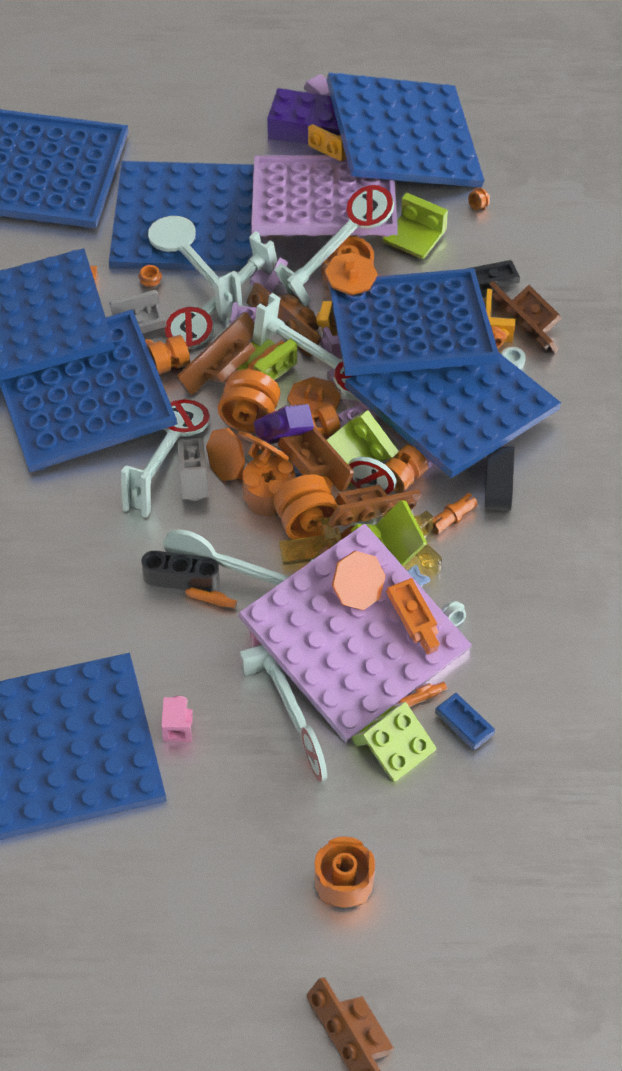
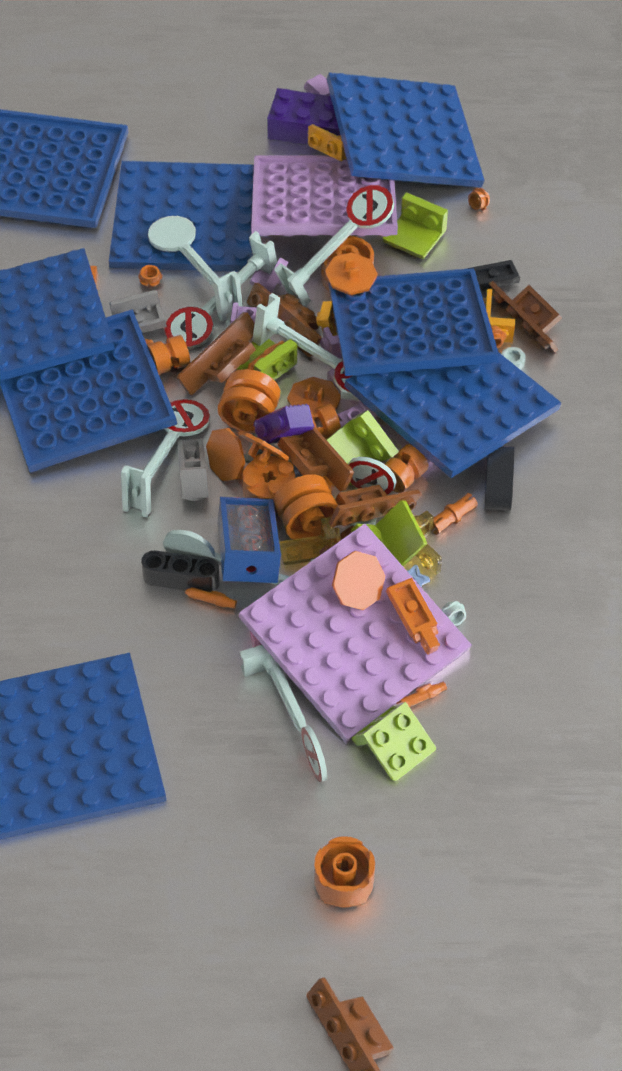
(176, 720): bright pink brick -> none
(248, 540): none -> brick
(464, 721): blue plate -> none

